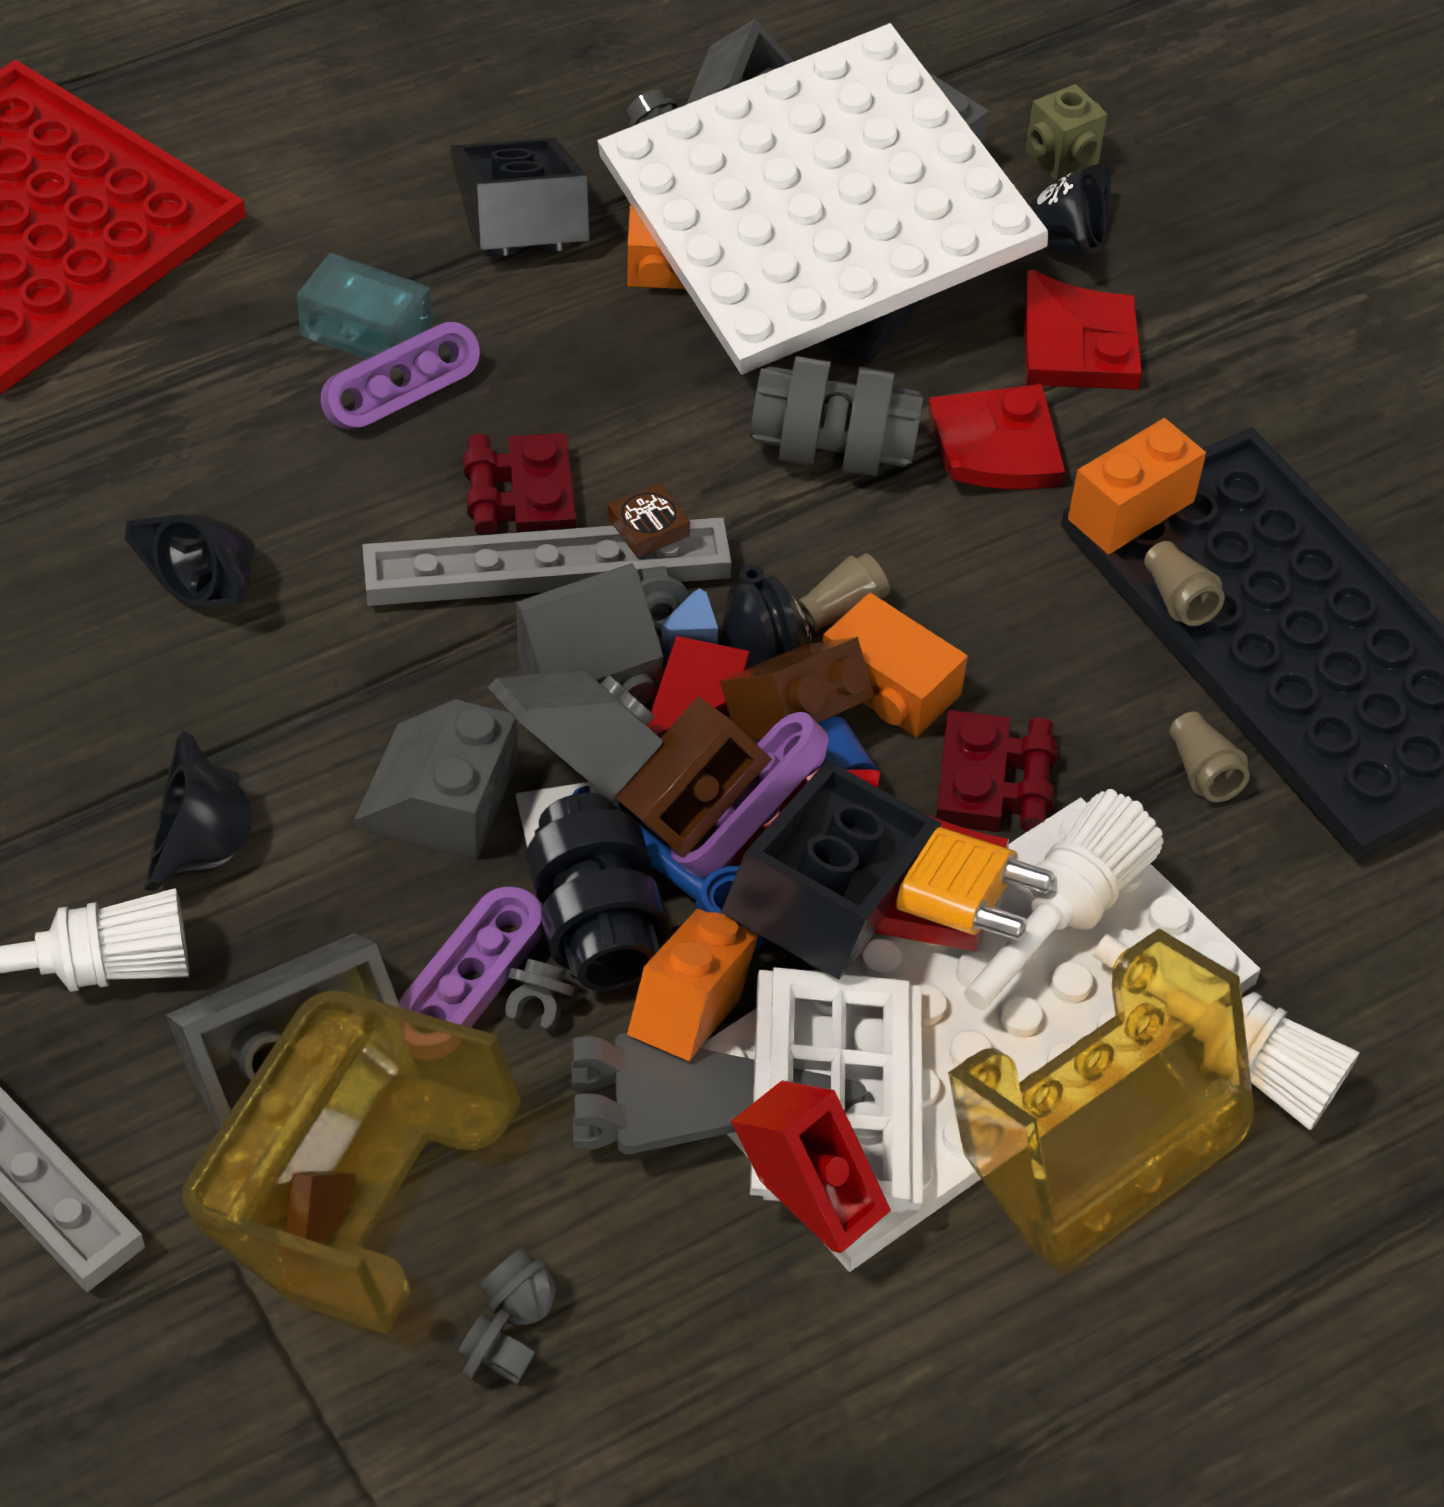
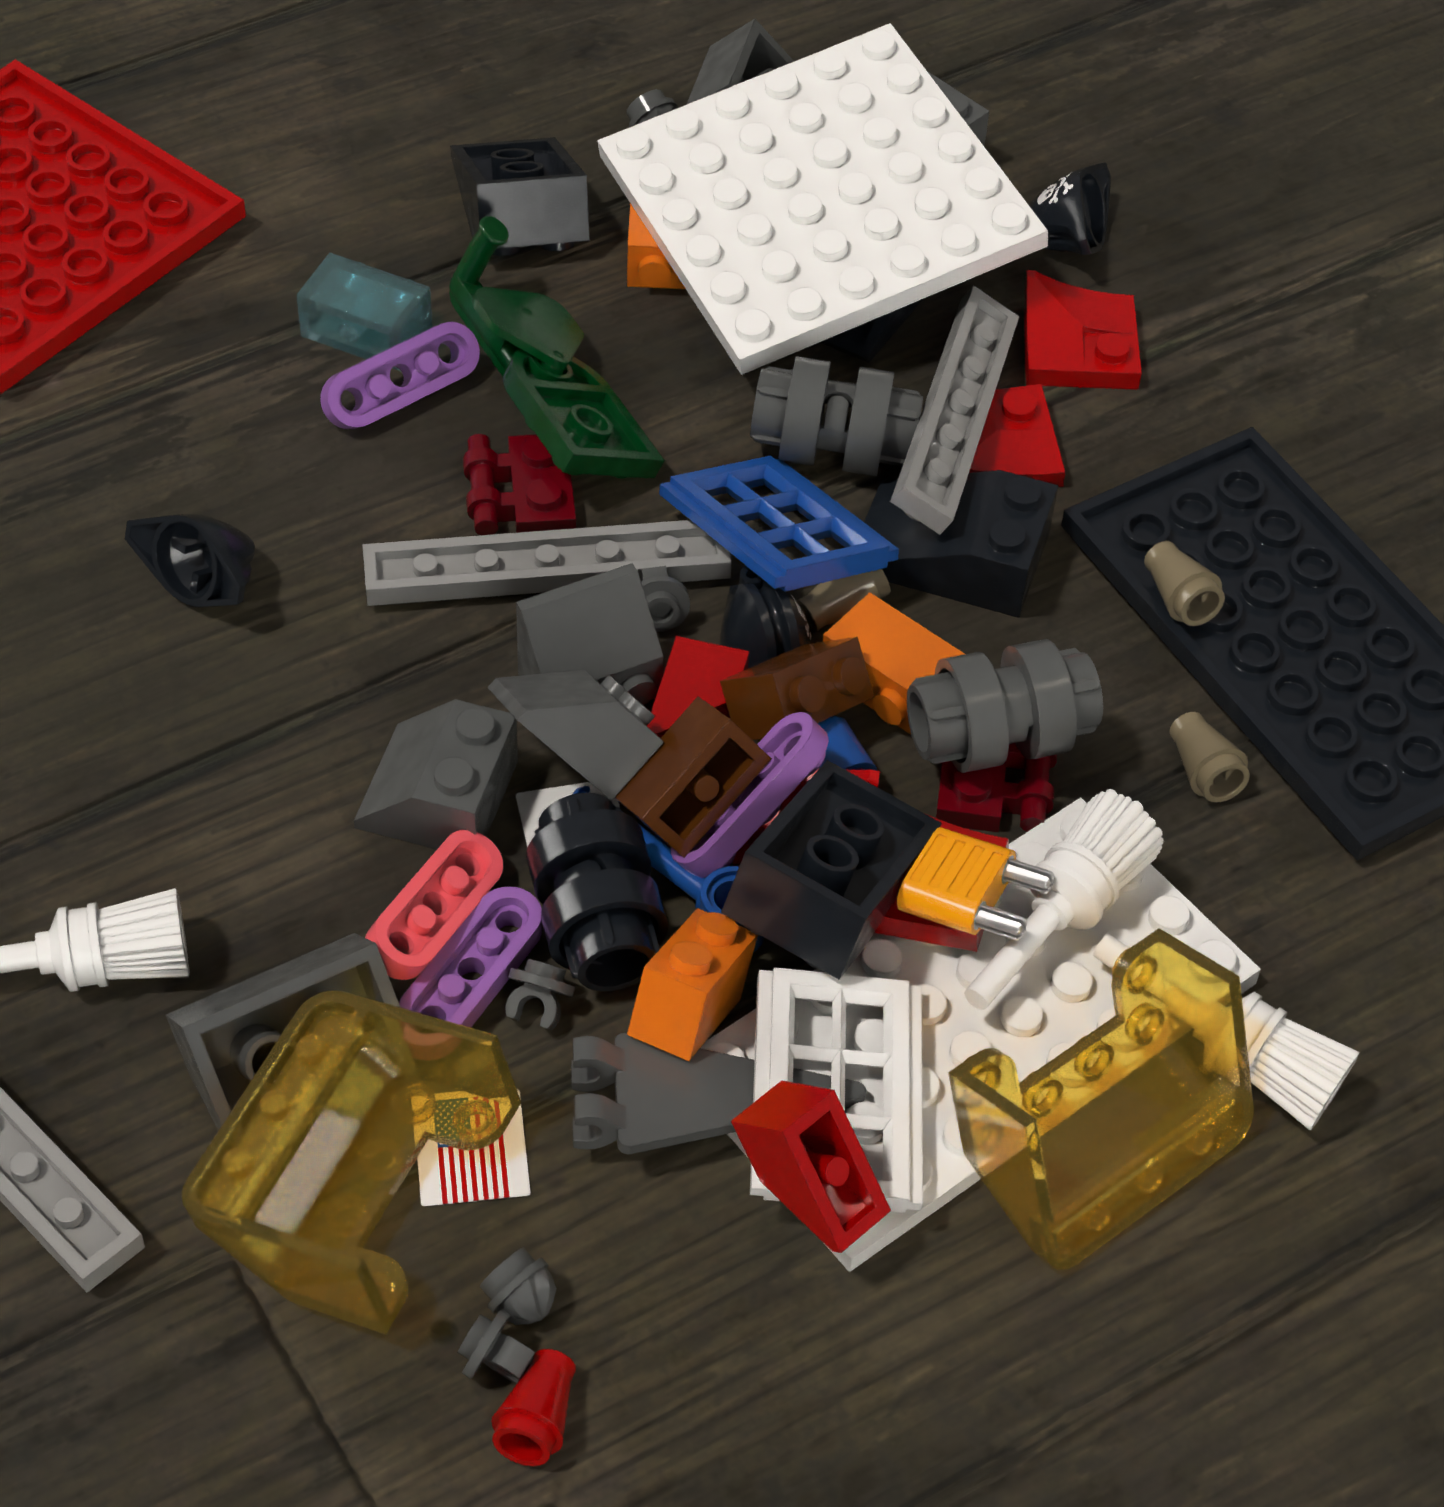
(200, 817): black hat -> none
(318, 1203): reddish brown tile -> none
(435, 903): none -> coral plate
(482, 1174): none -> sticker
(534, 1414): none -> red cone
(558, 395): none -> dark green plate
(648, 520): reddish brown tile -> none
(690, 620): medium blue slope -> none
(863, 550): none -> blue piece
(955, 411): none -> light grey plate
(987, 549): none -> black slope
(1033, 700): none -> dark grey piece
(1065, 131): olive brick -> none
(1136, 485): orange brick -> none

